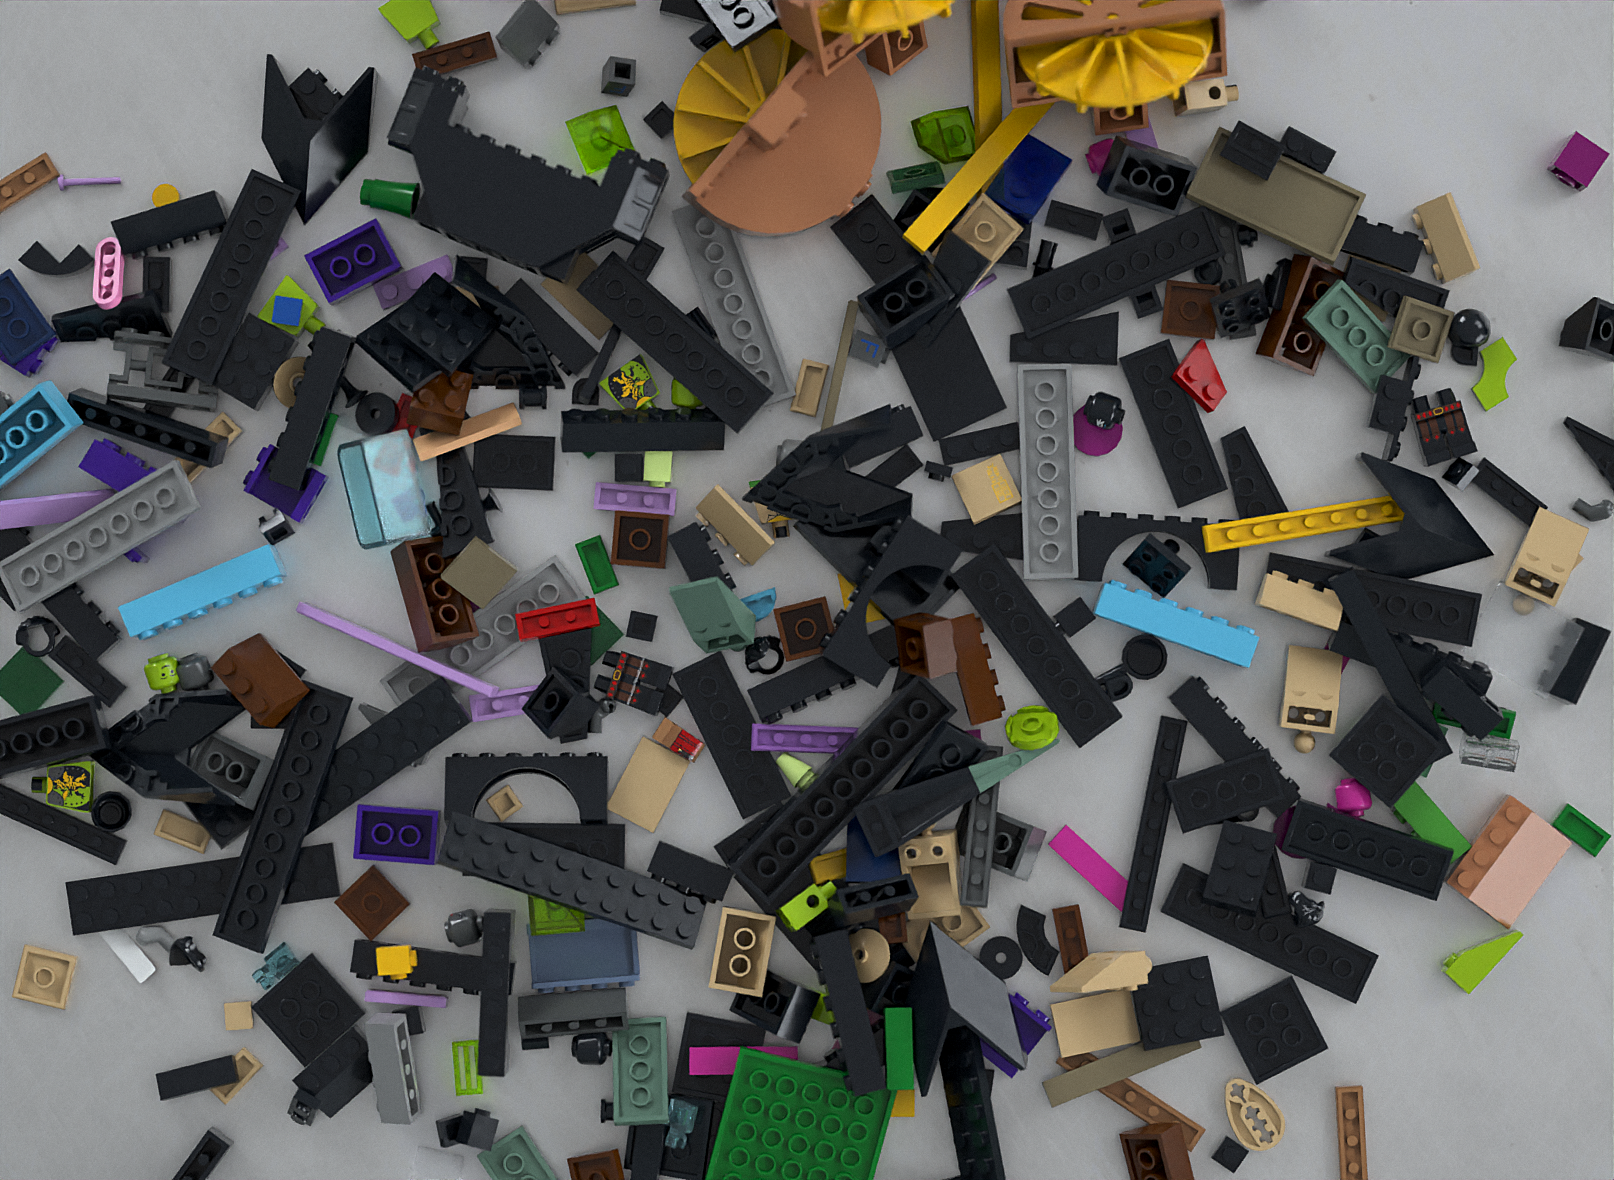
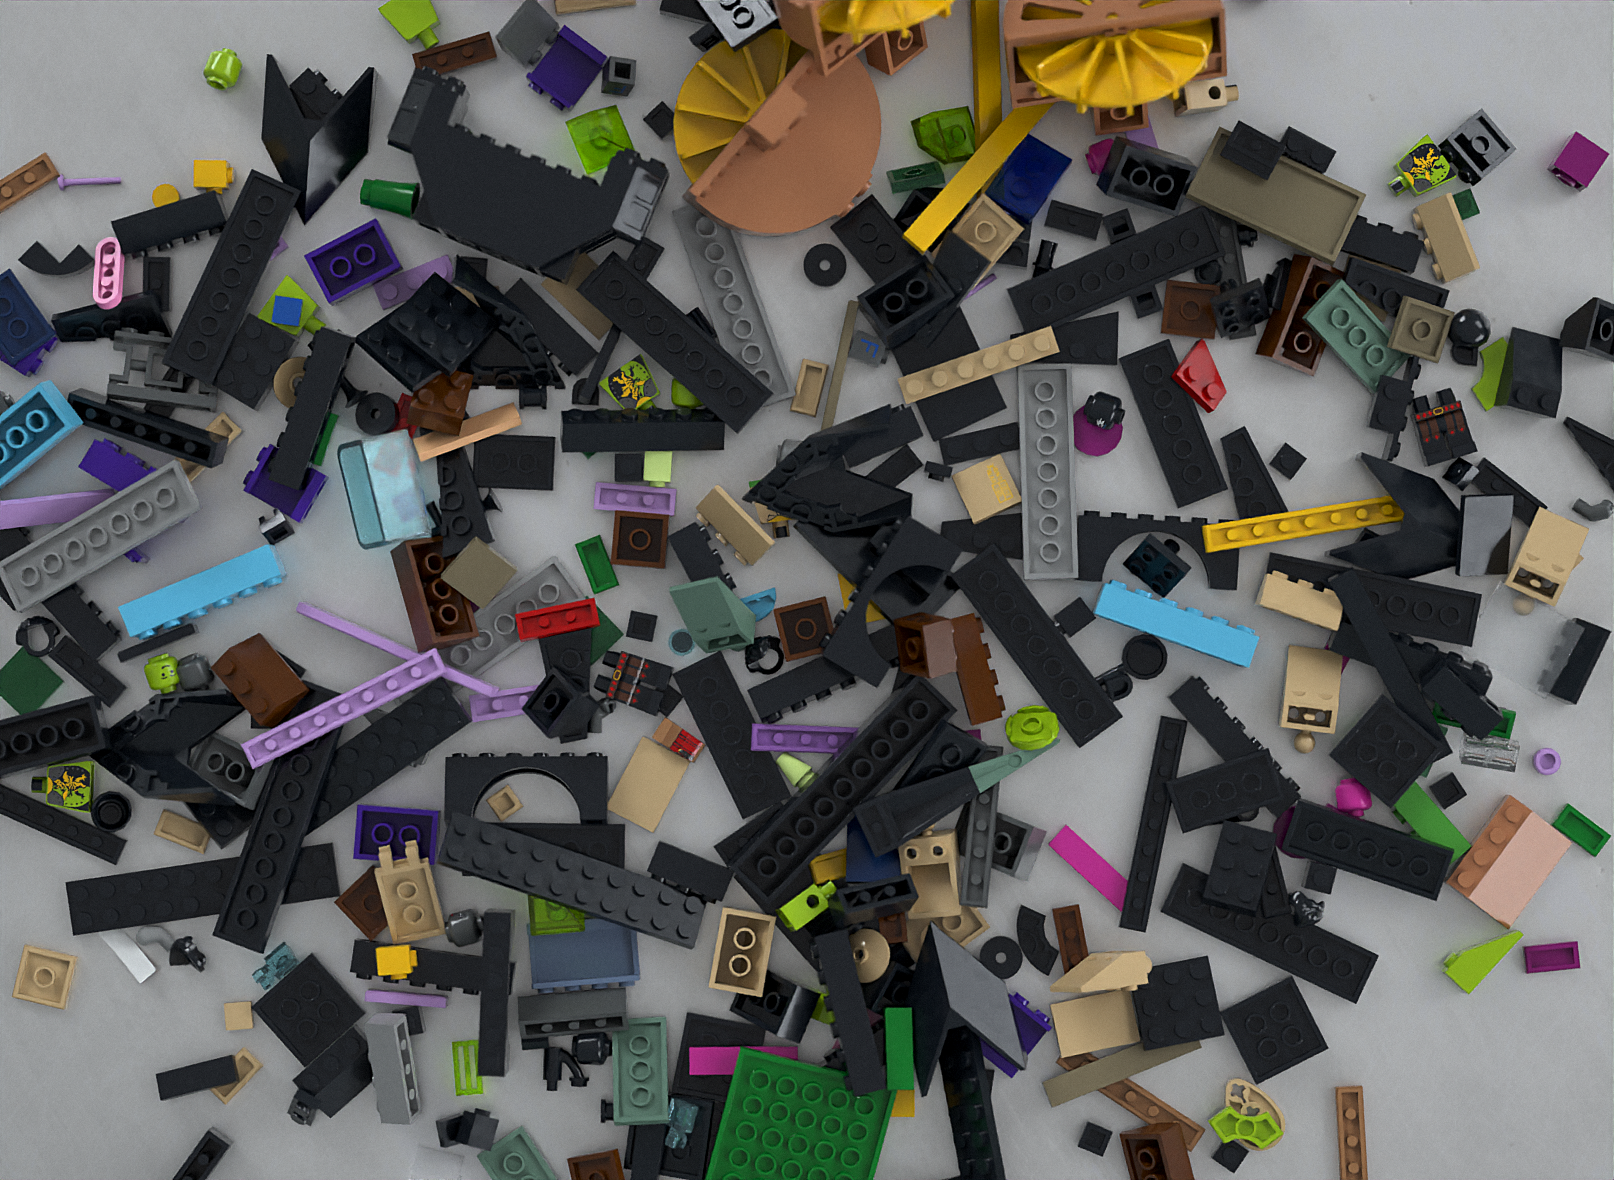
(157, 642): none -> black tile
(212, 175): none -> yellow brick
(222, 69): none -> lime head
(344, 708): none -> lavender tile
(409, 895): none -> tan tile
(552, 1068): none -> black plant
(567, 70): none -> dark purple panel
(681, 642): none -> clear light blue tile
(821, 253): none -> black piece
(978, 365): none -> tan plate
(1095, 1138): none -> black plate
(1233, 1125): none -> lime tile
(1287, 461): none -> black plate
(1421, 170): none -> torso
(1447, 790): none -> black plate
(1466, 204): none -> clear green plate
(1476, 148): none -> black plate
(1484, 534): none -> tile
(1531, 374): none -> black slope
(1546, 761): none -> lavender tile
(1551, 957): none -> magenta tile

